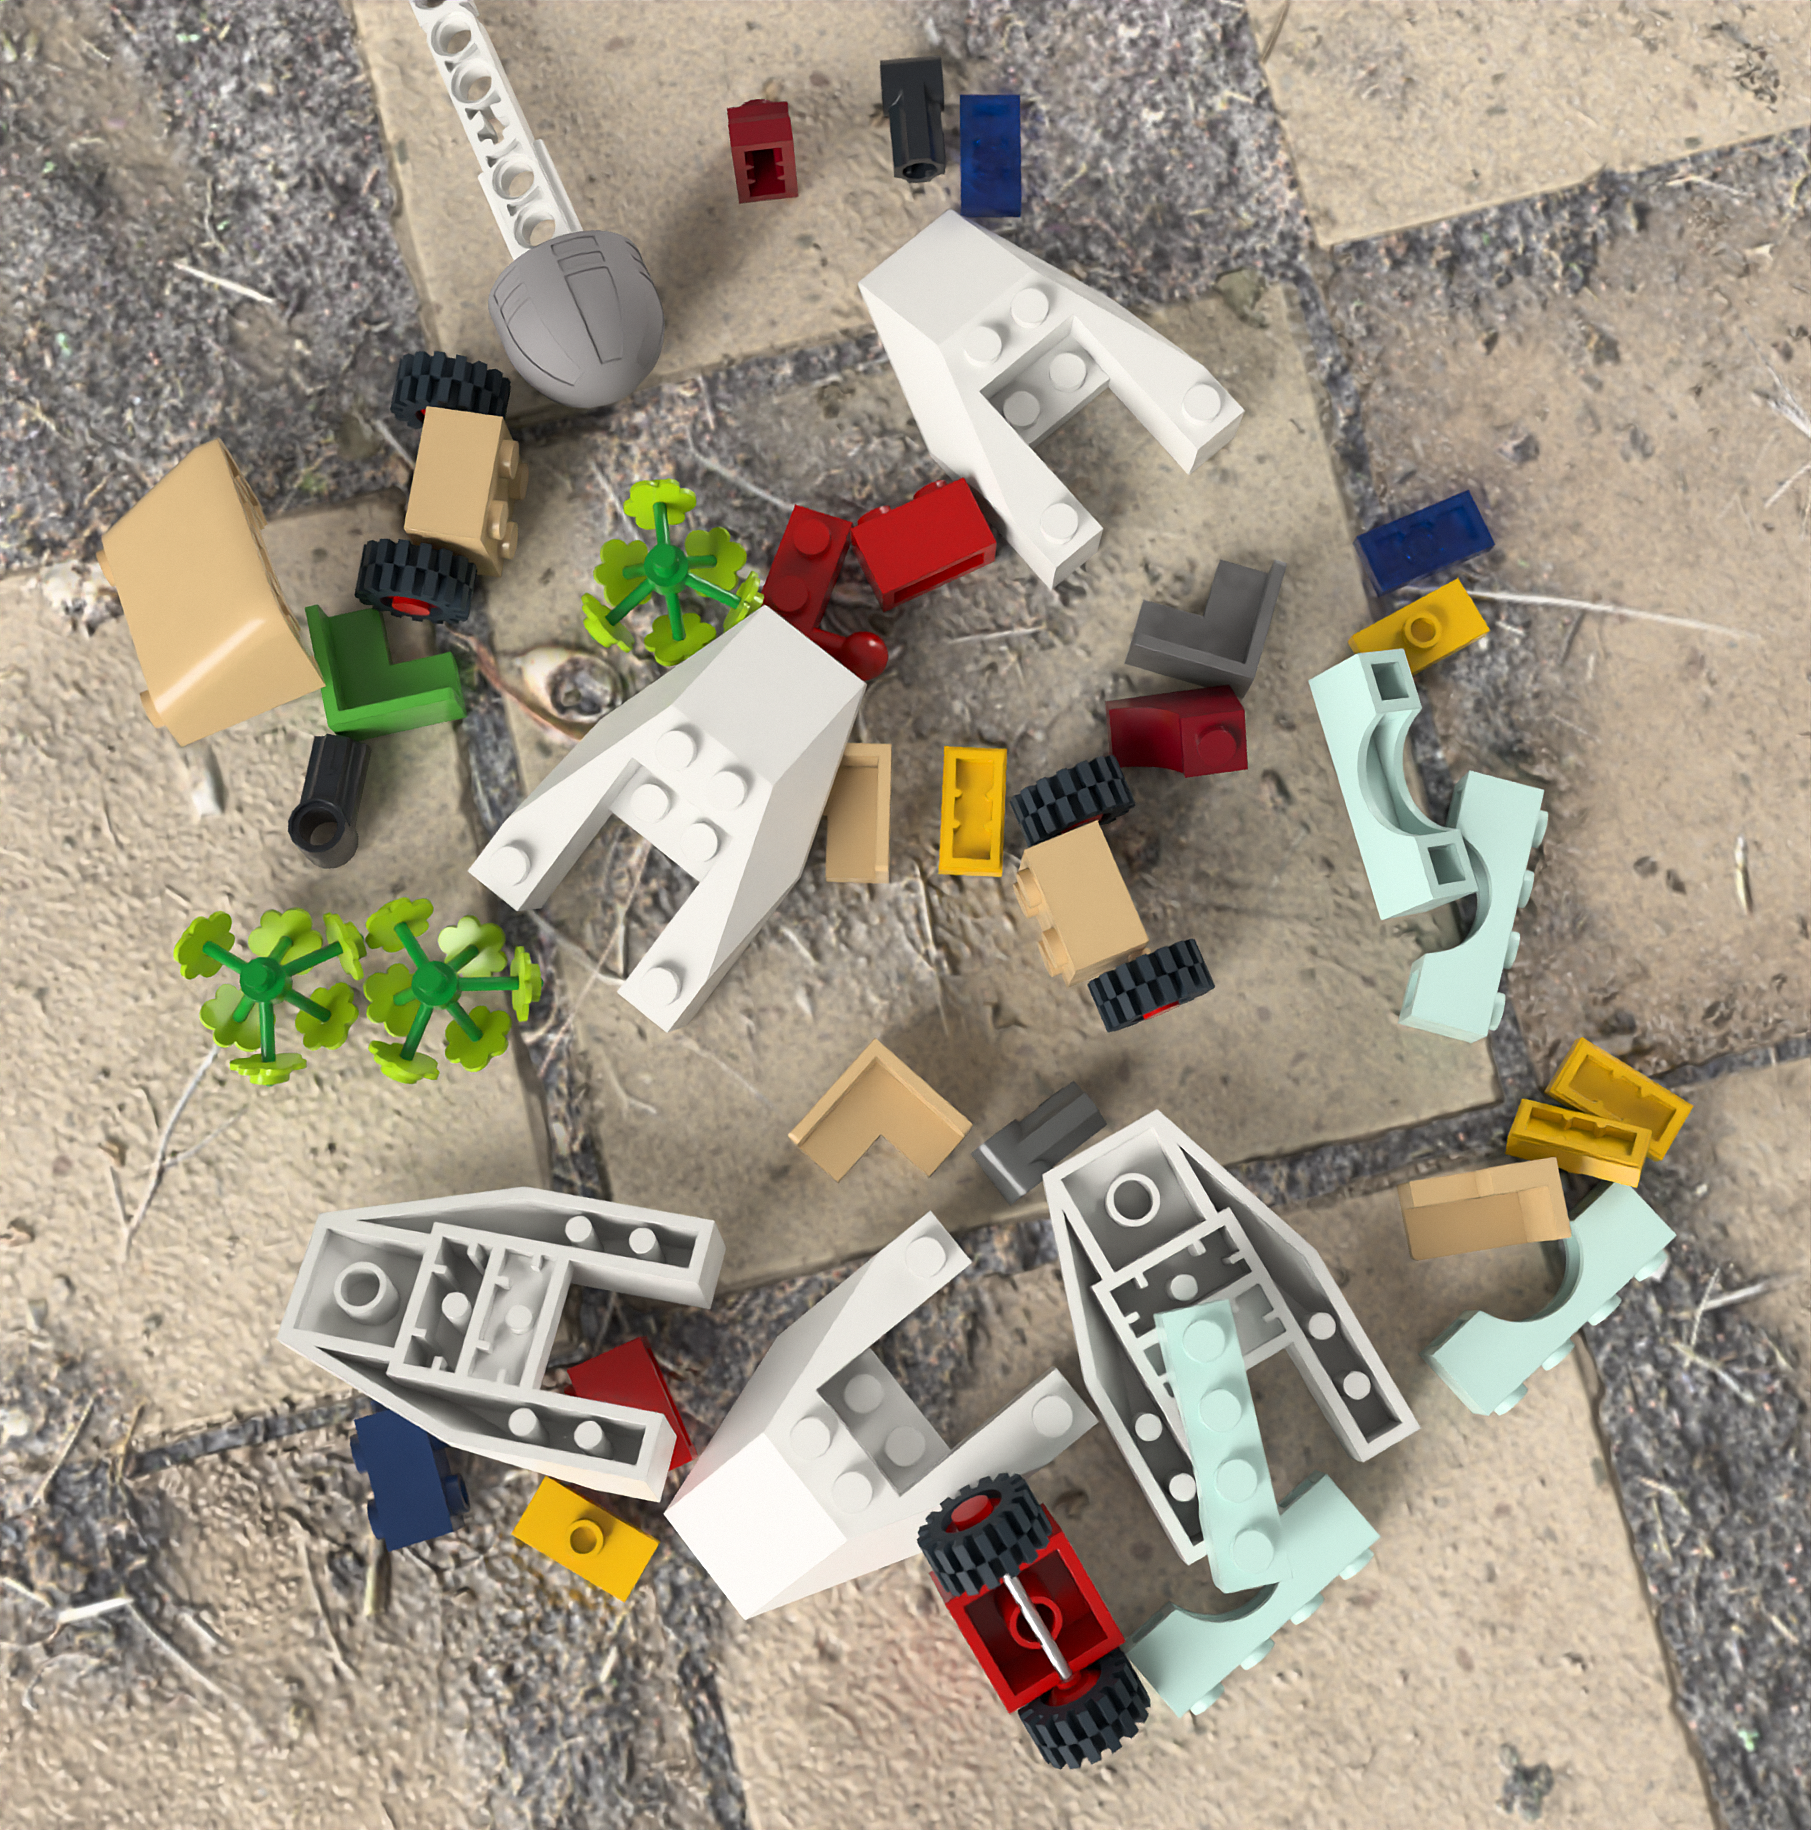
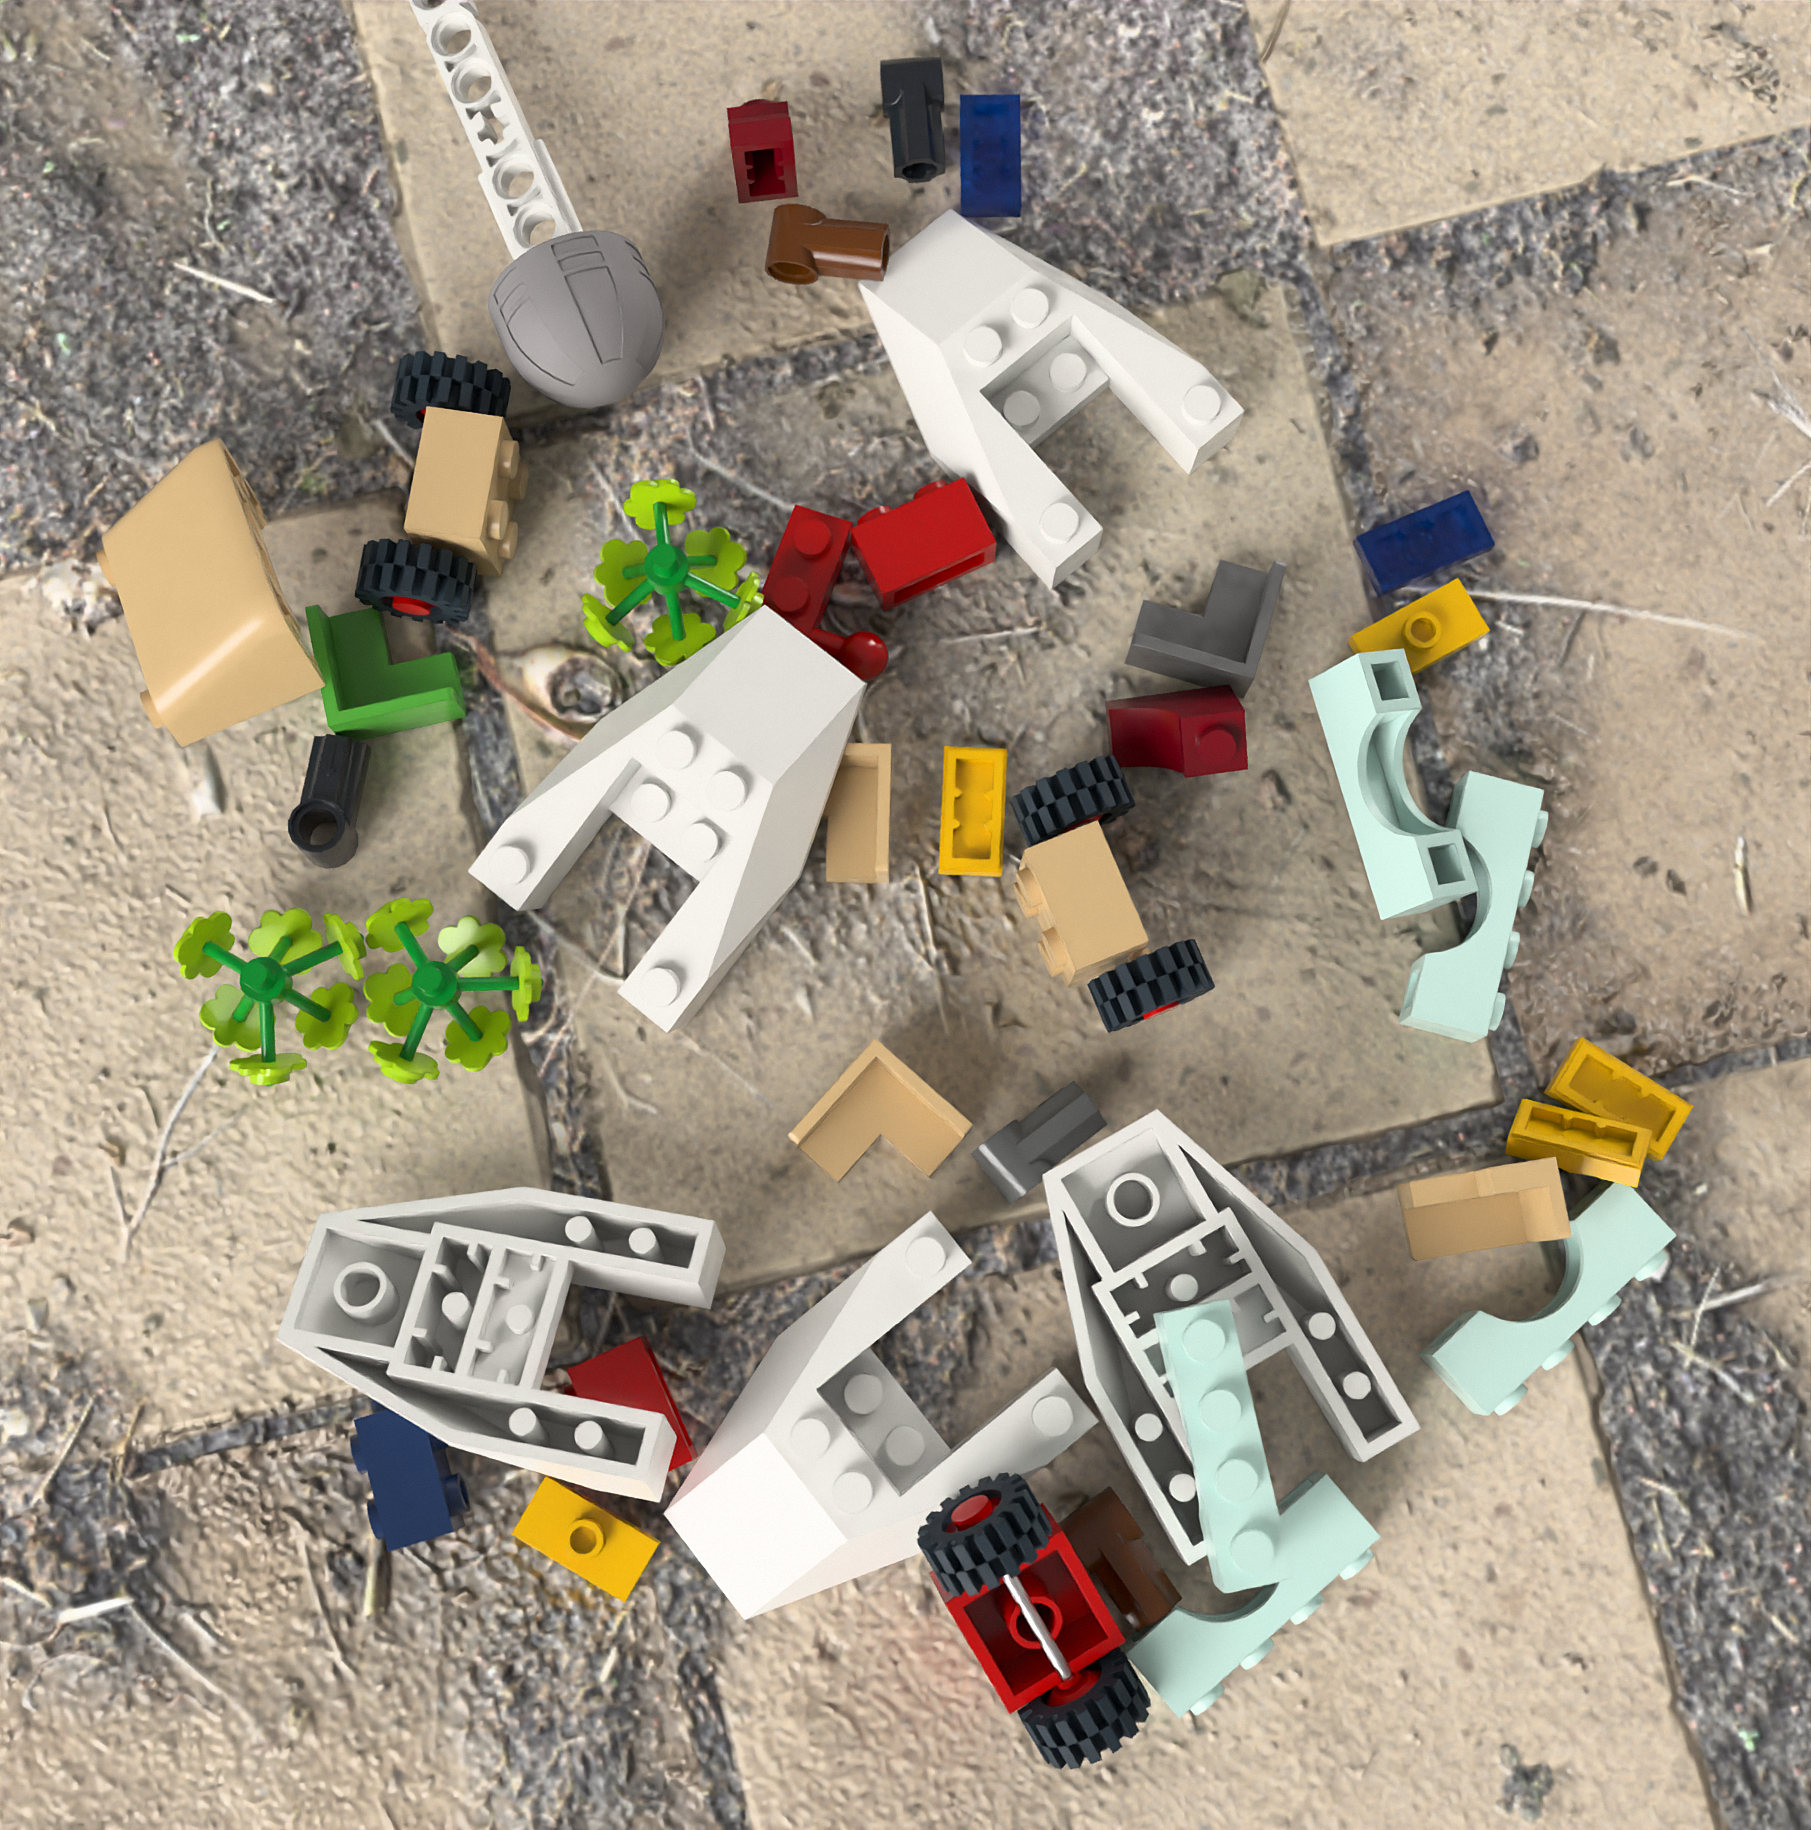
(811, 245): none -> reddish brown piece
(1112, 1547): none -> reddish brown piece

